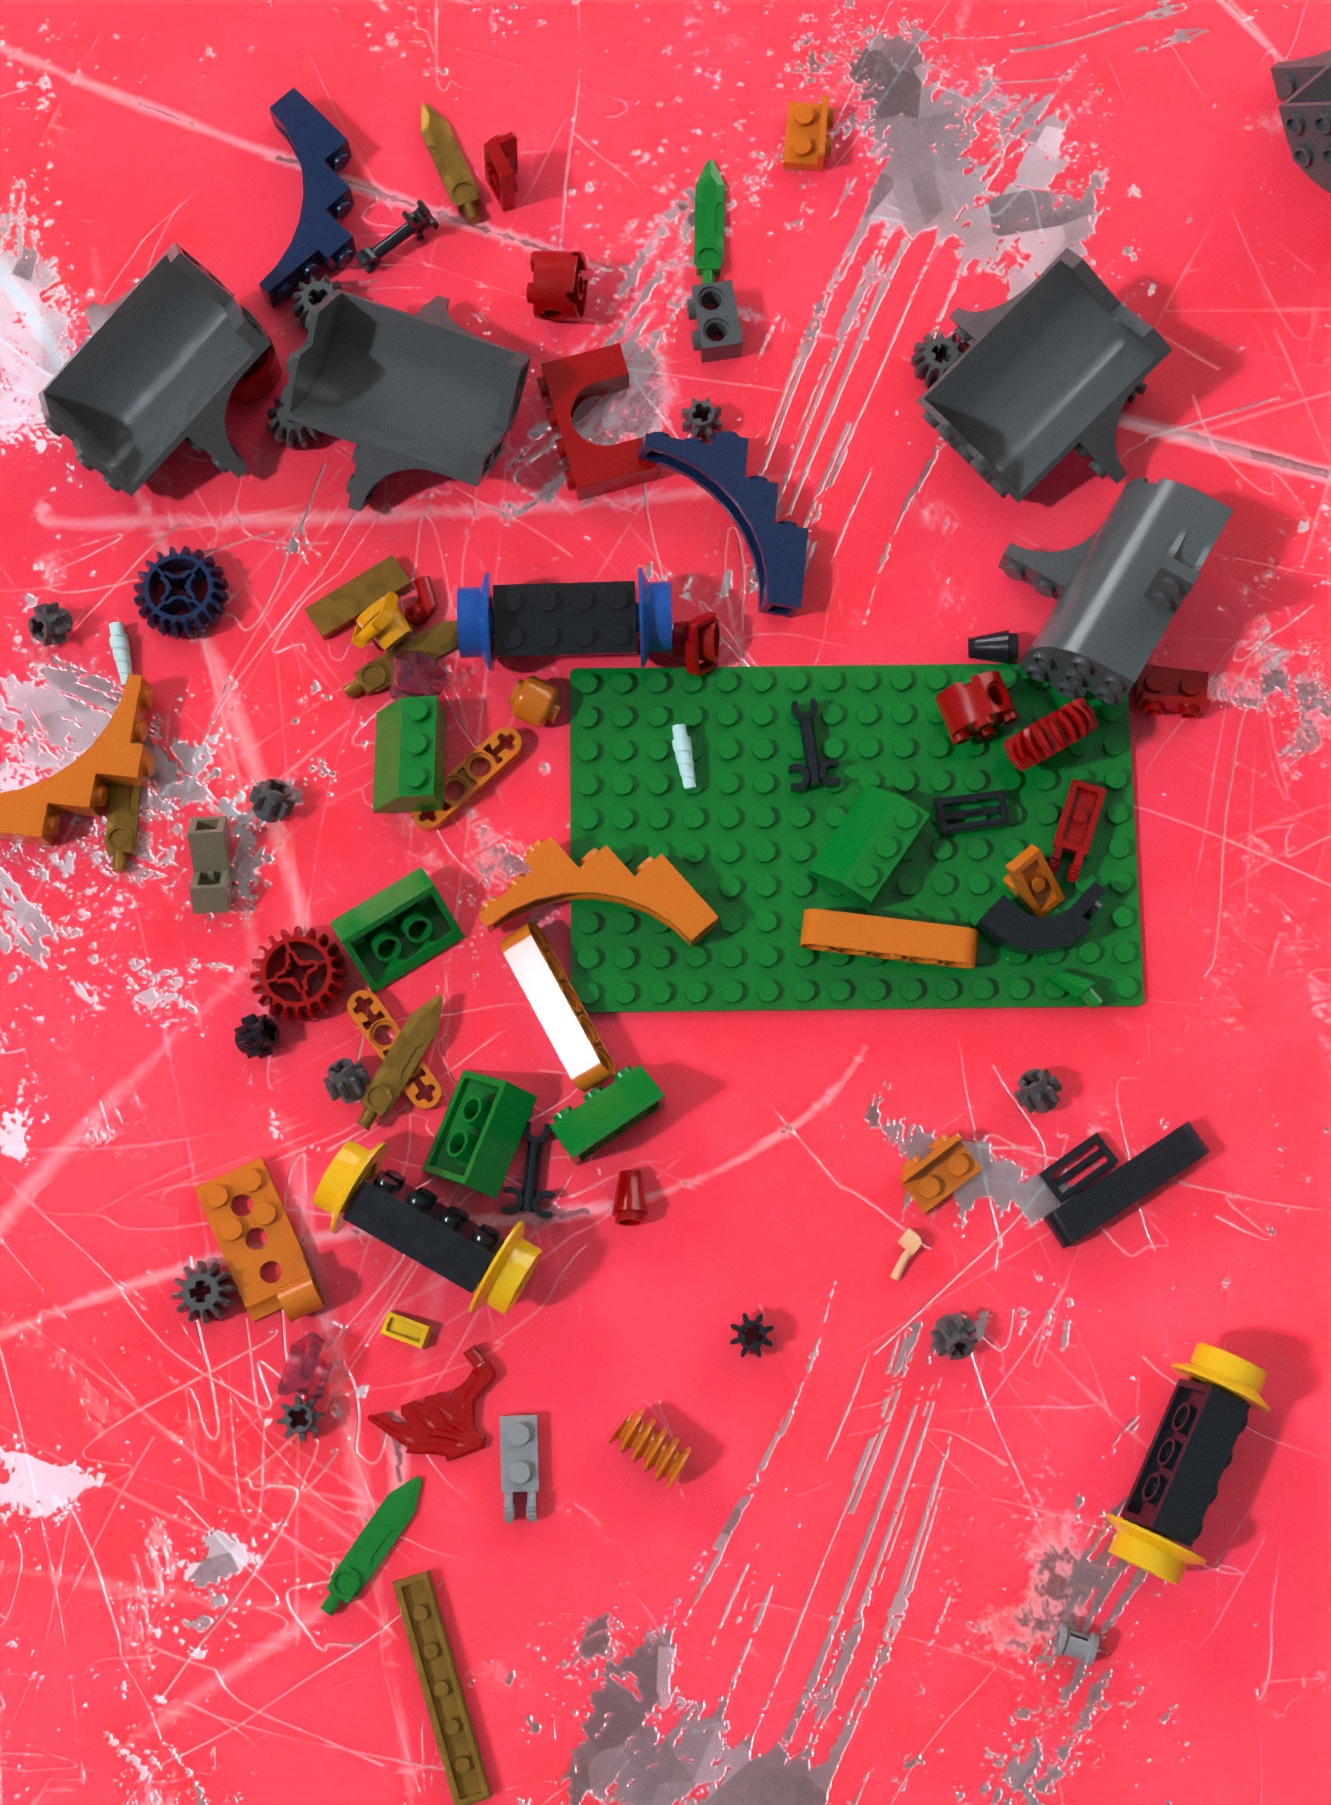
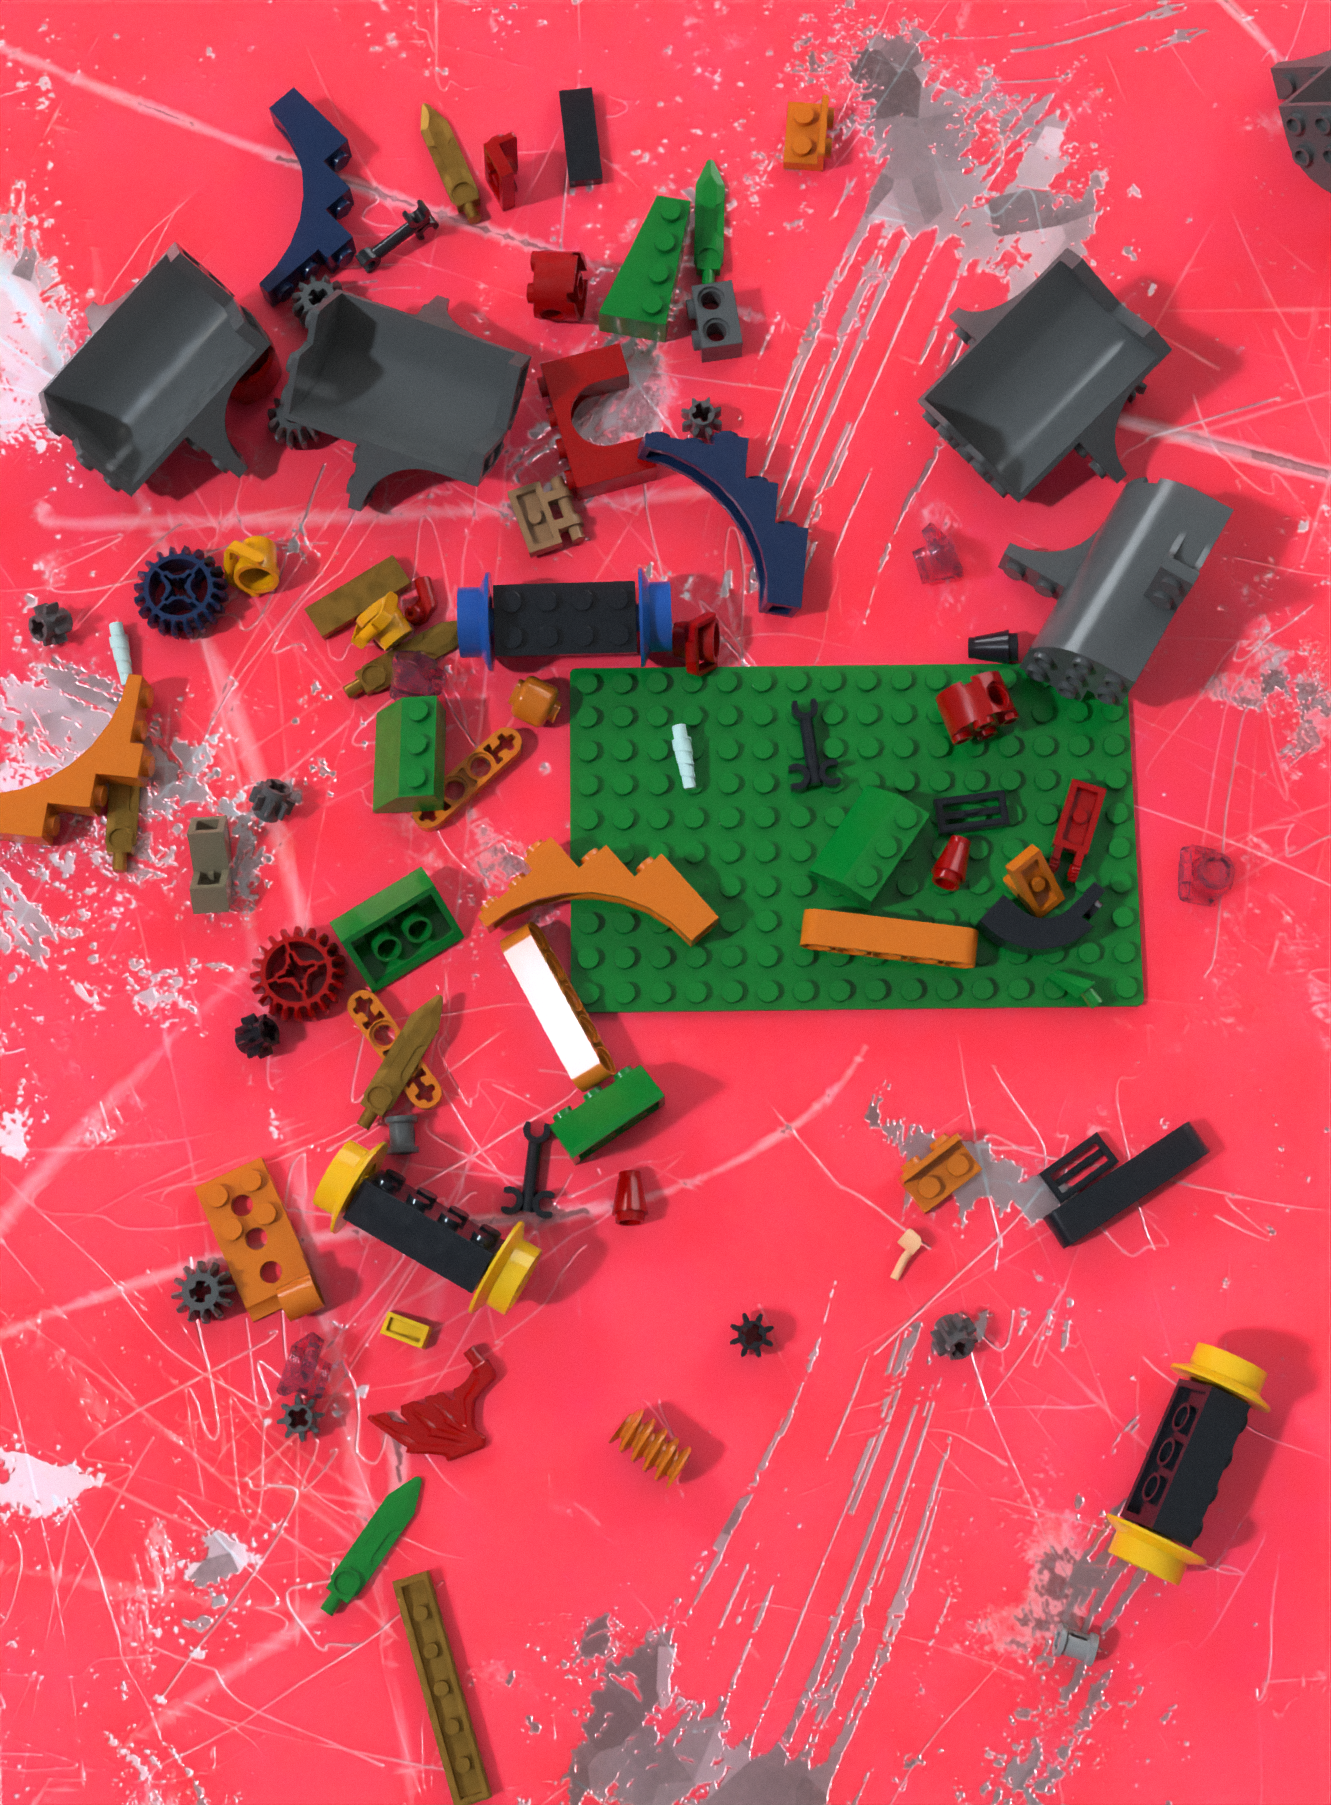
(256, 566): none -> light orange piece
(346, 1080): dark grey gear -> none
(402, 1134): none -> dark grey bush
(480, 1133): green slope -> none
(519, 1463): light grey hinge -> none
(536, 519): none -> medium nougat plate
(580, 137): none -> black tile
(647, 282): none -> green wedge
(928, 353): dark grey gear -> none
(938, 558): none -> clear pink piece
(952, 864): none -> red cone
(1038, 1091): dark grey gear -> none
(1050, 734): red gear -> none
(1172, 691): red bracket -> none
(1205, 877): none -> clear pink piece

